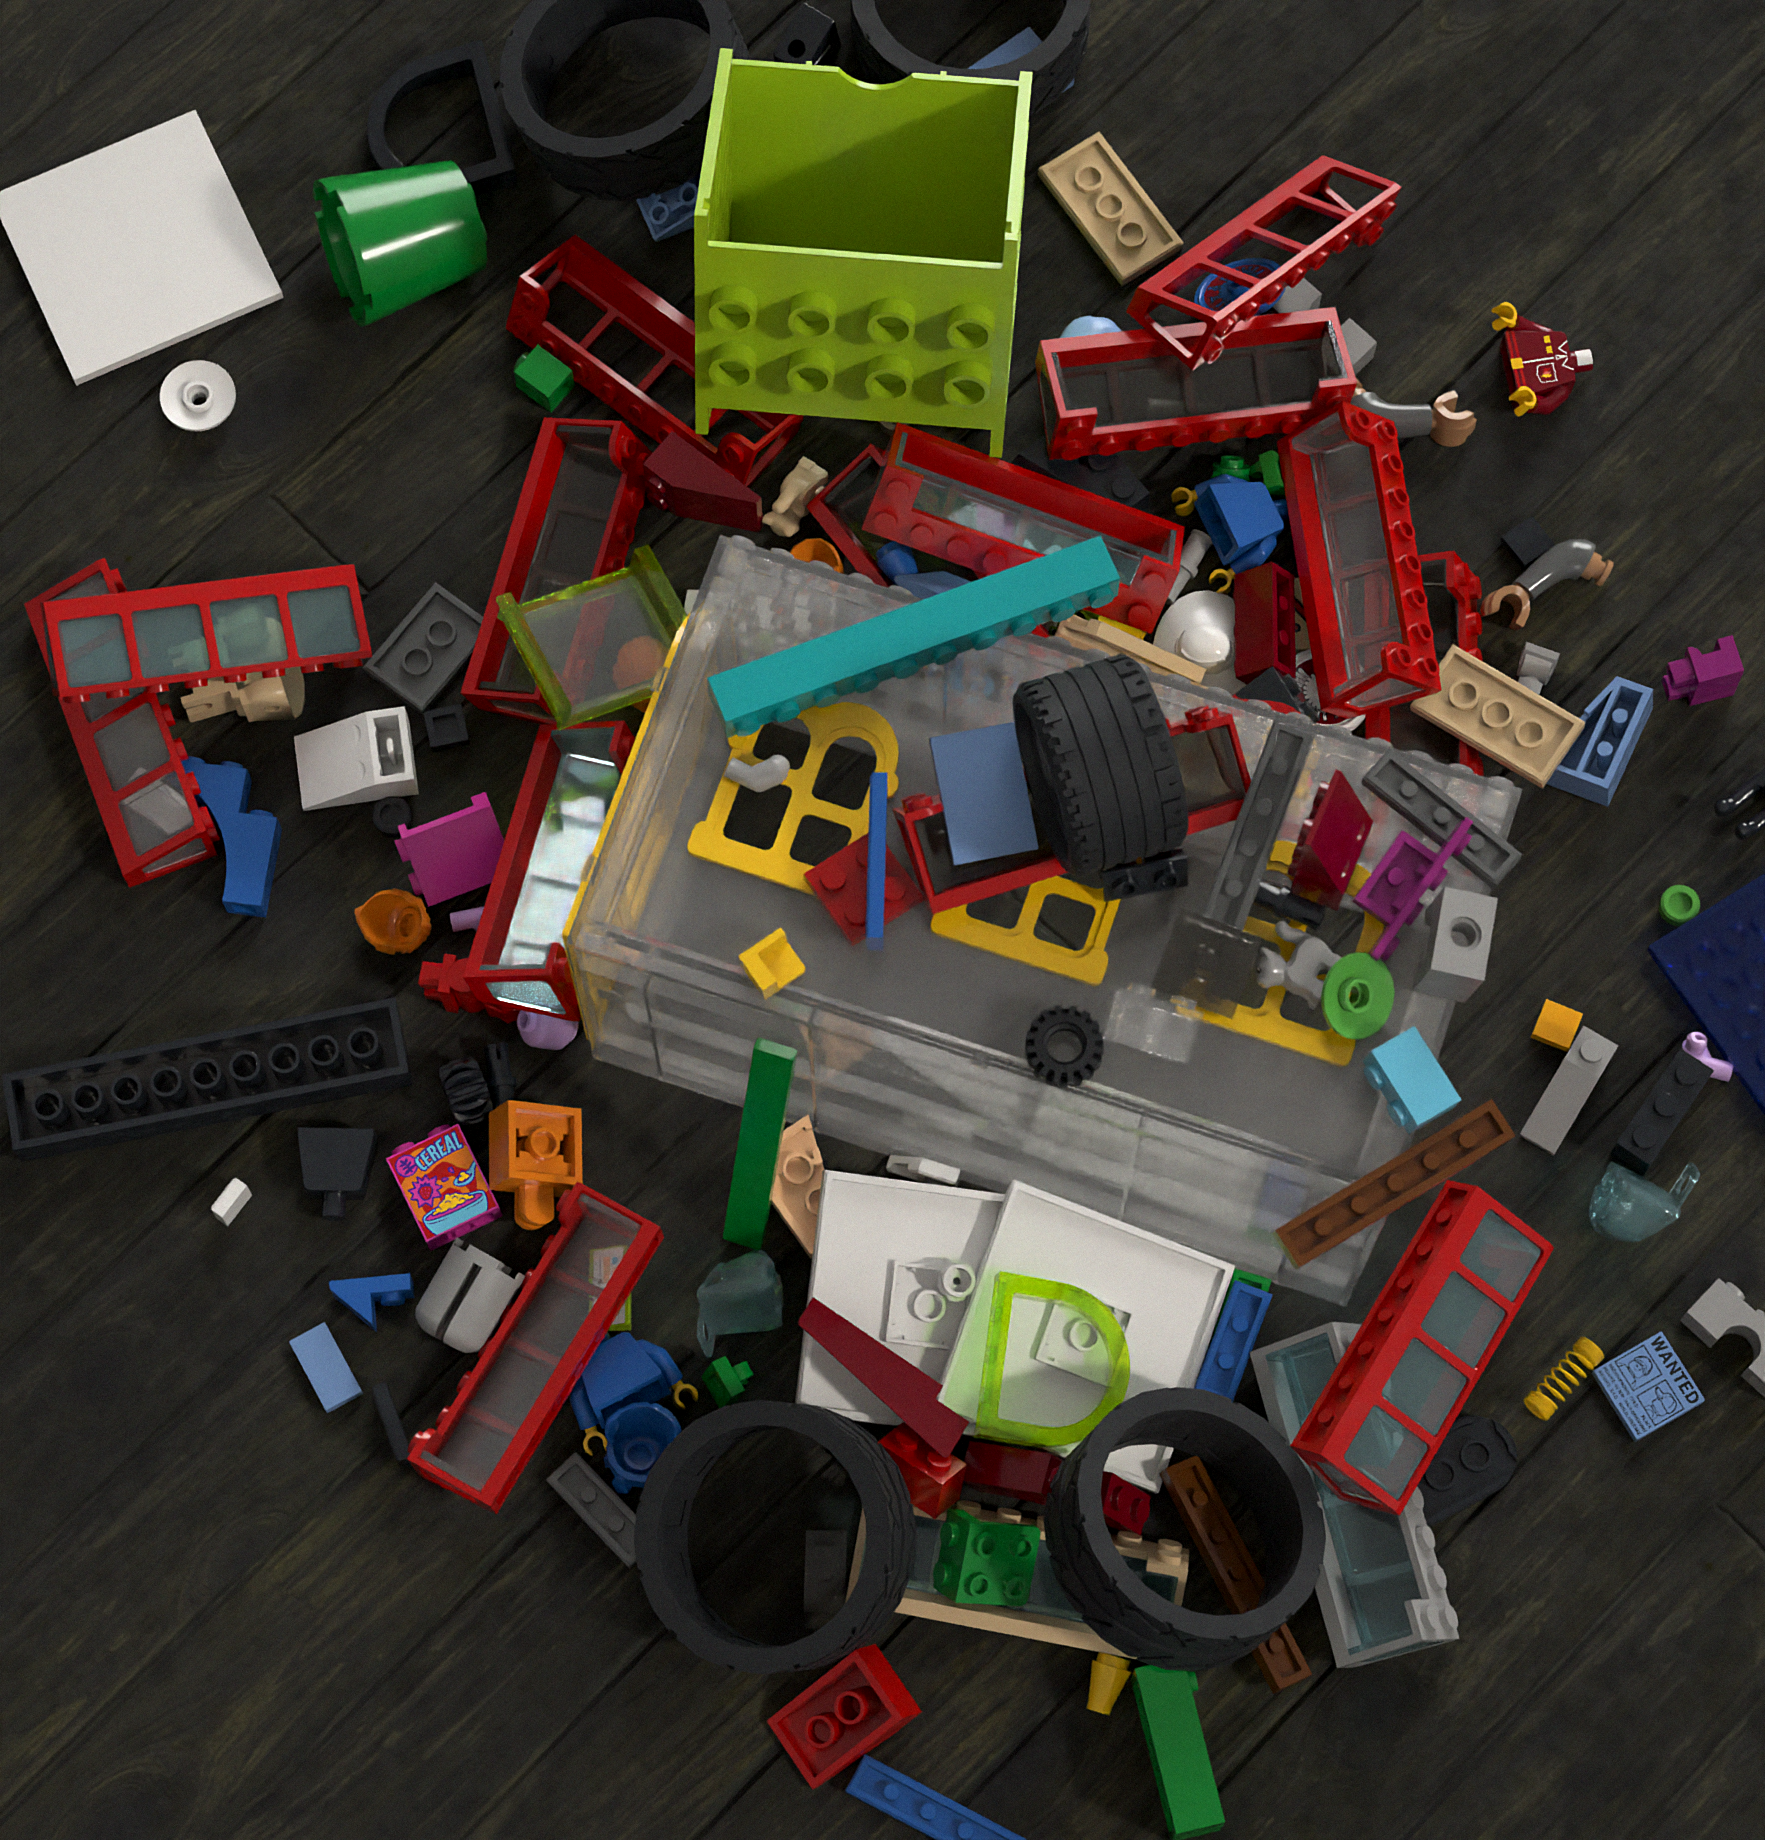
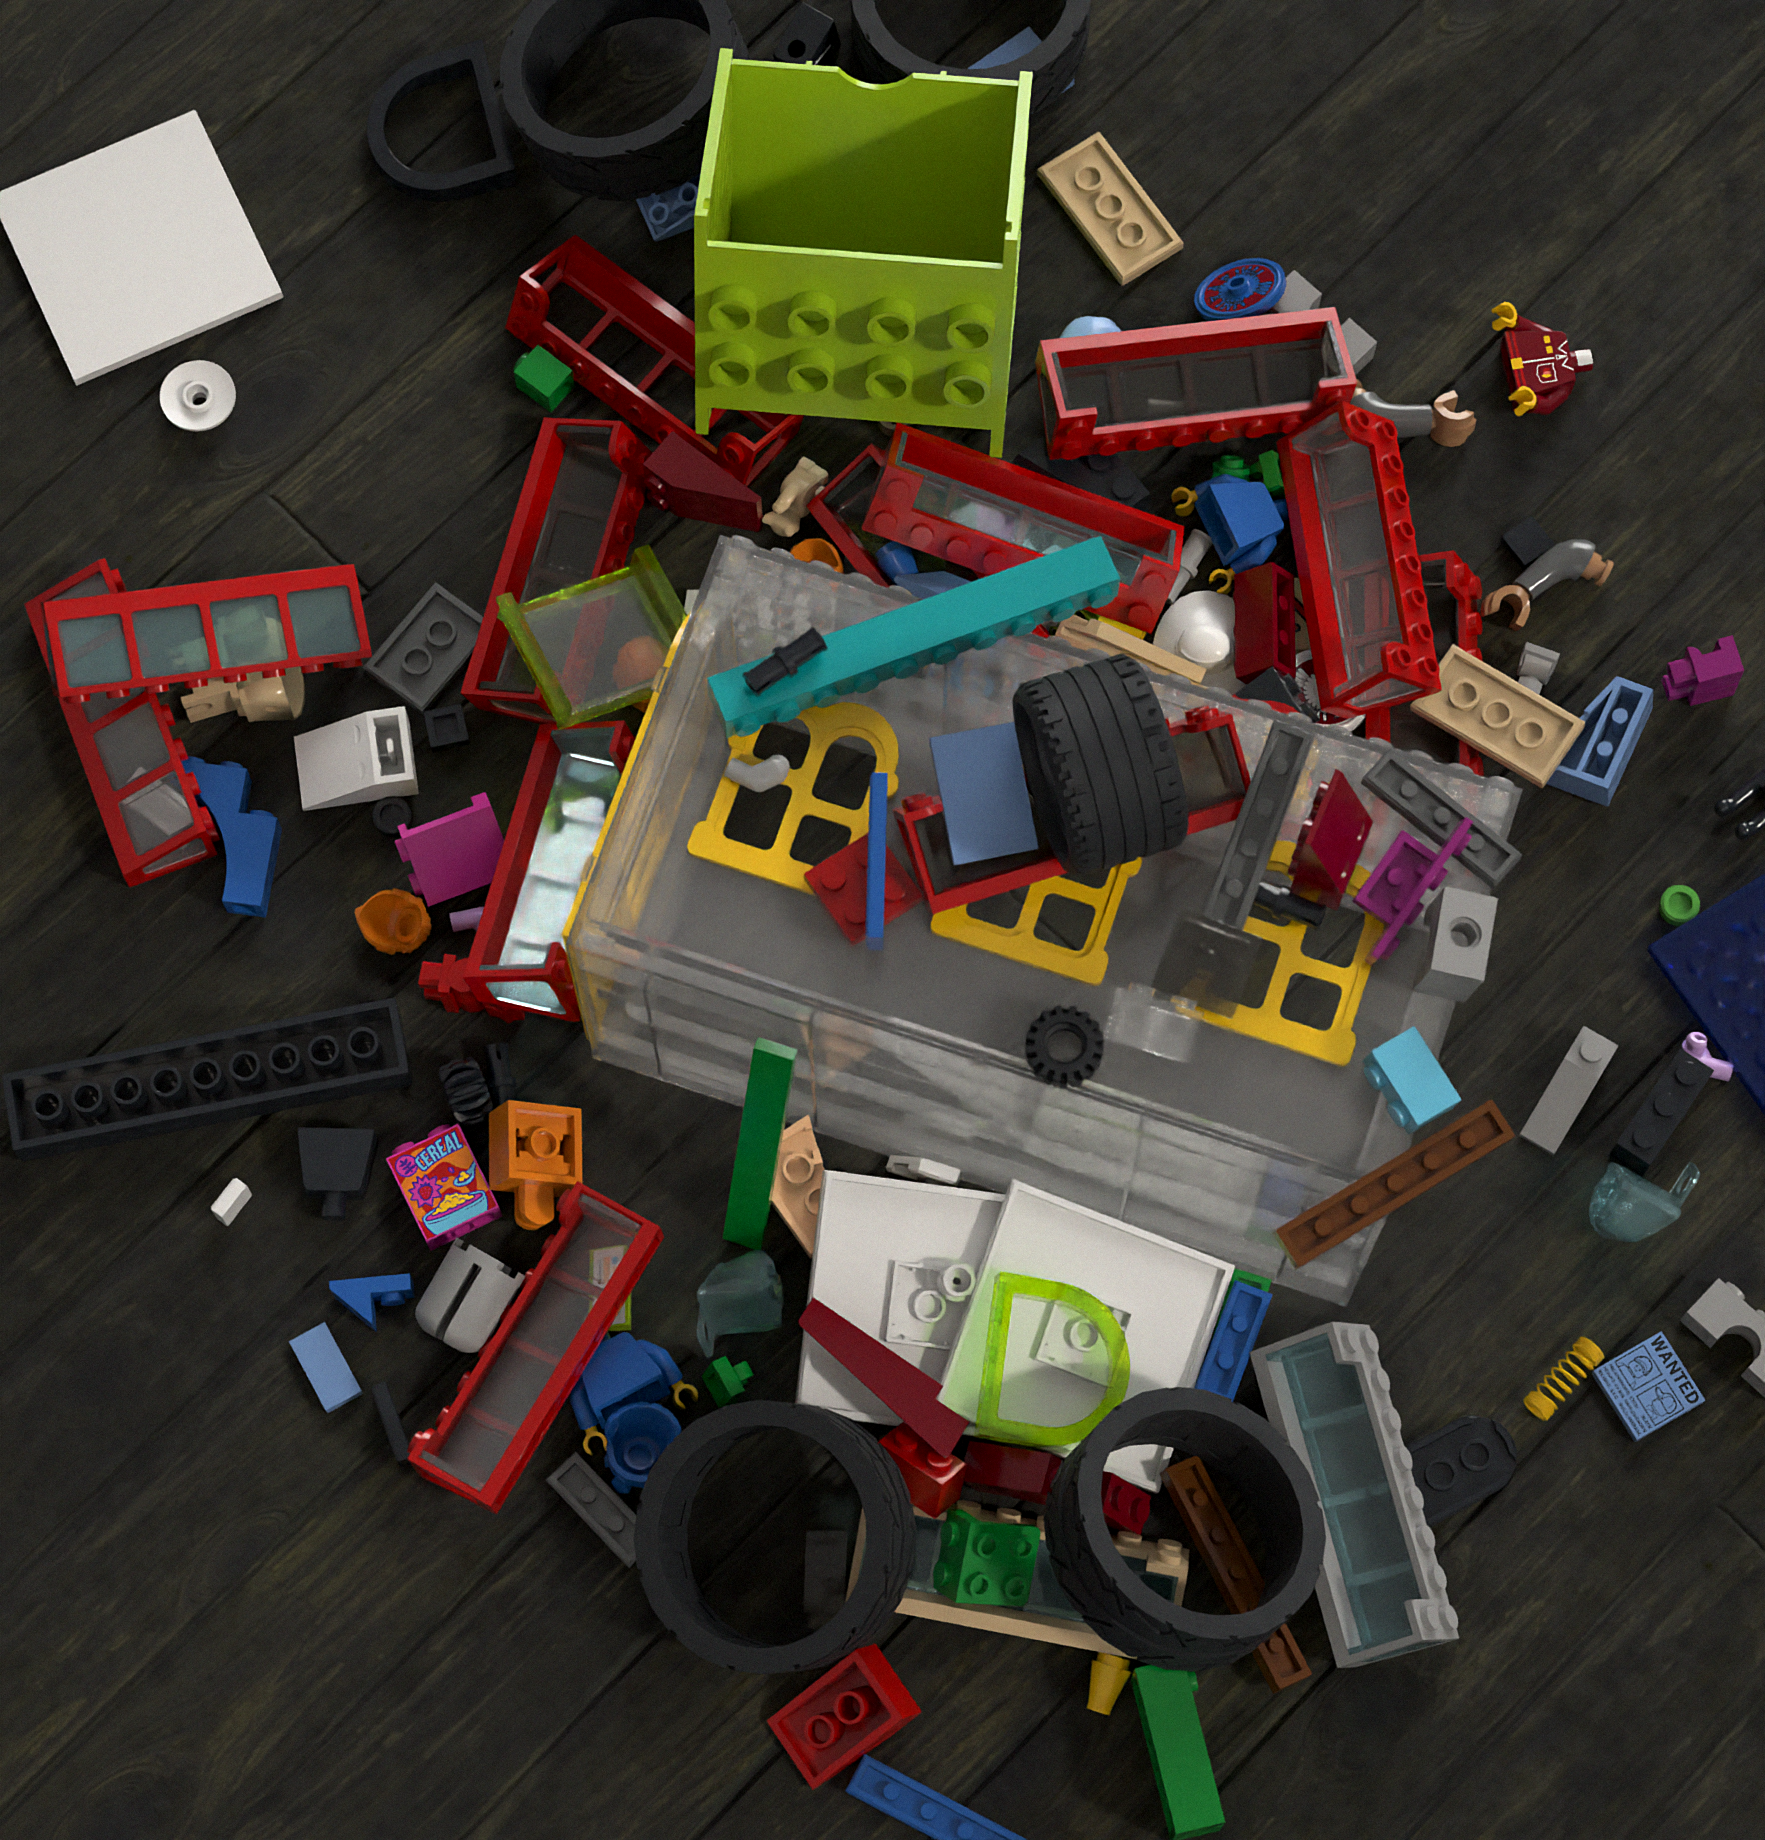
(398, 235): green cone -> none
(545, 1031): lavender head -> none
(771, 964): yellow panel -> none
(785, 661): none -> black pin
(1158, 873): black hinge -> none
(1299, 974): light grey animal -> none
(1360, 225): red window -> none
(1369, 999): bright green dish -> none
(1421, 1349): window -> none
(1556, 1025): light orange tile -> none

